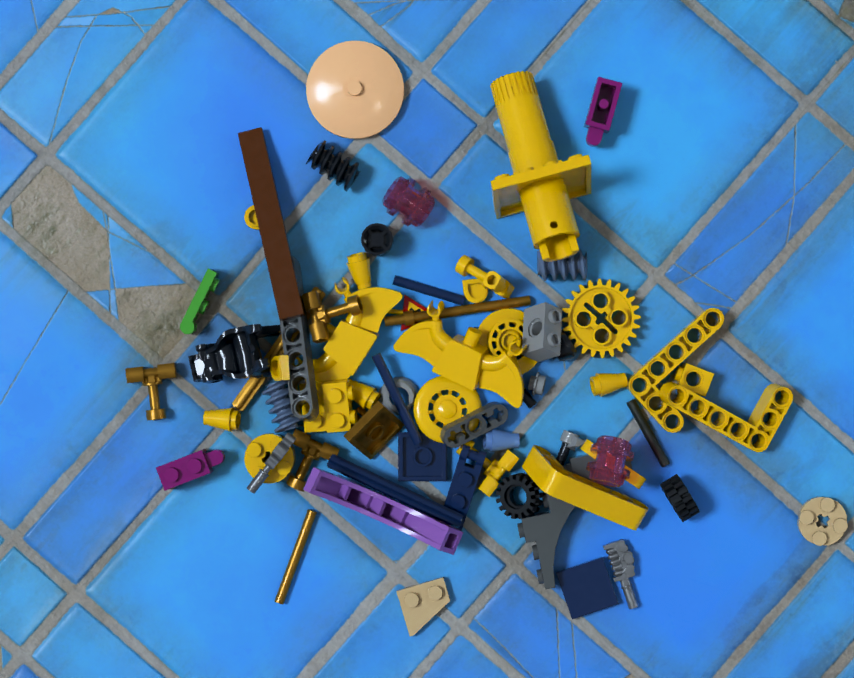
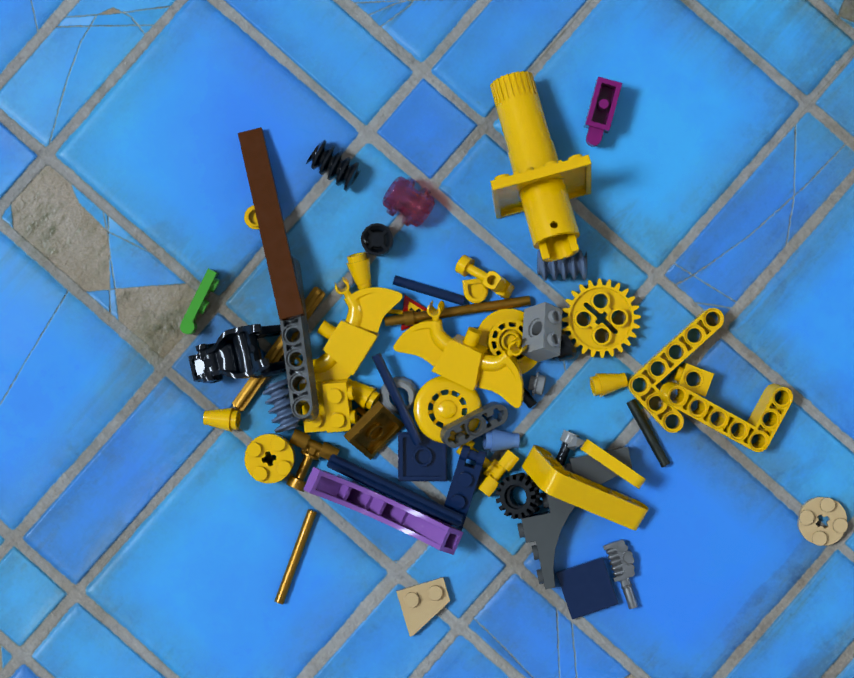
(152, 377): pearl gold bar -> none
(189, 467): magenta brick -> none
(276, 455): flat silver piece -> none
(280, 368): yellow tile -> none
(322, 315): pearl gold bar -> none
(355, 89): light nougat dish -> none
(610, 461): clear pink piece -> none
(679, 498): black tyre -> none

